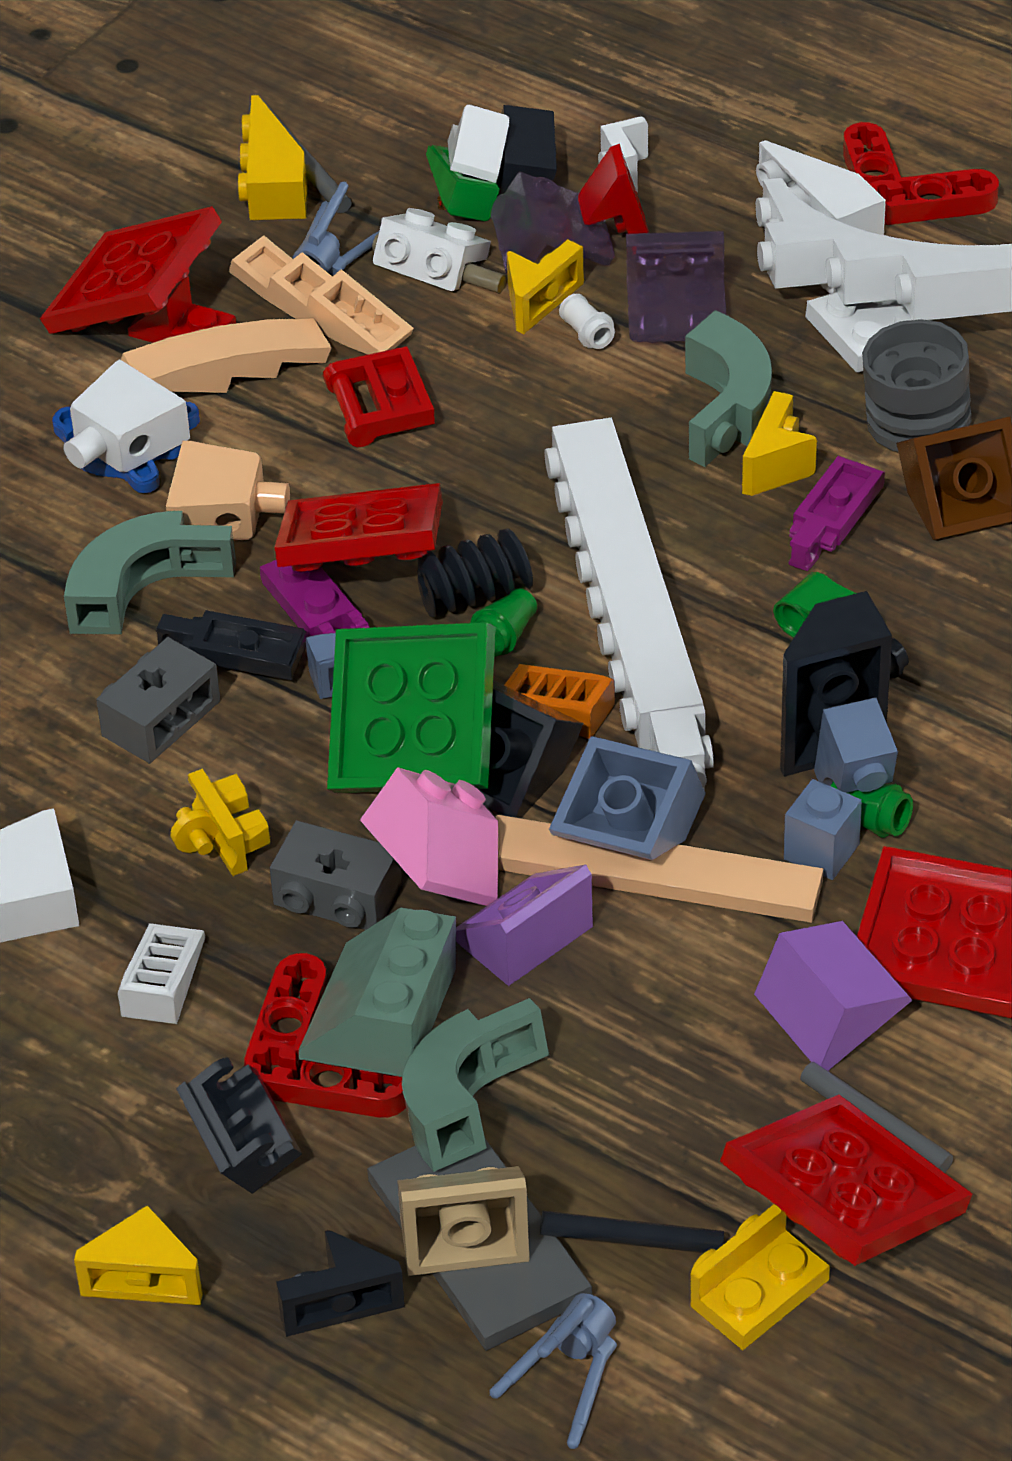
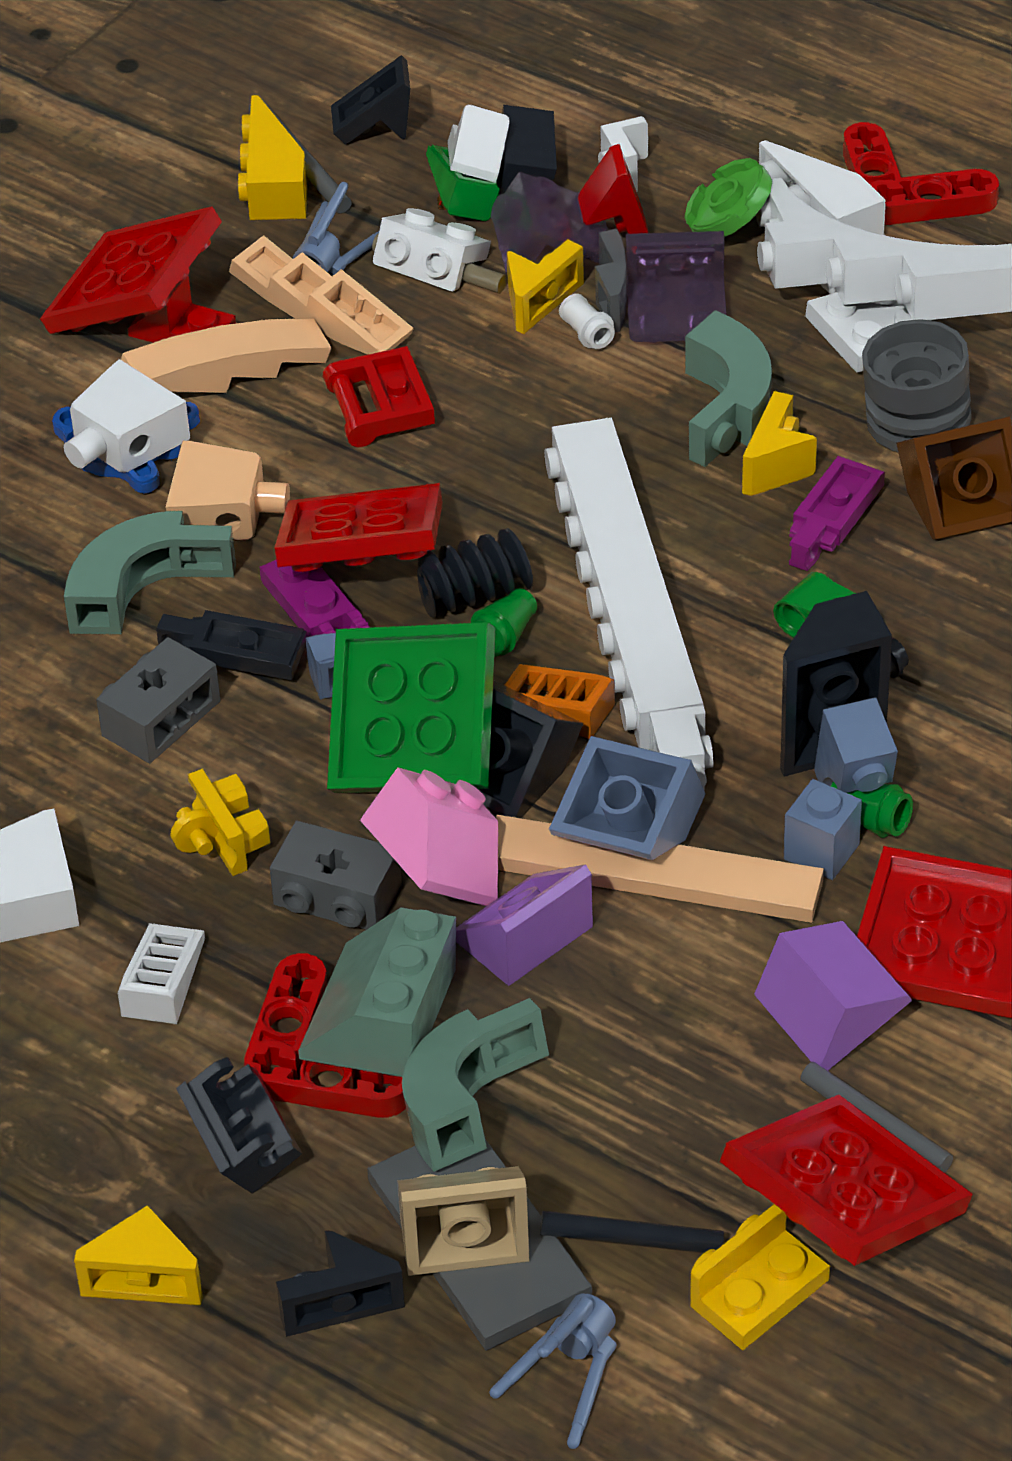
(379, 98): none -> black slope
(611, 277): none -> dark grey slope
(730, 199): none -> bright green tile

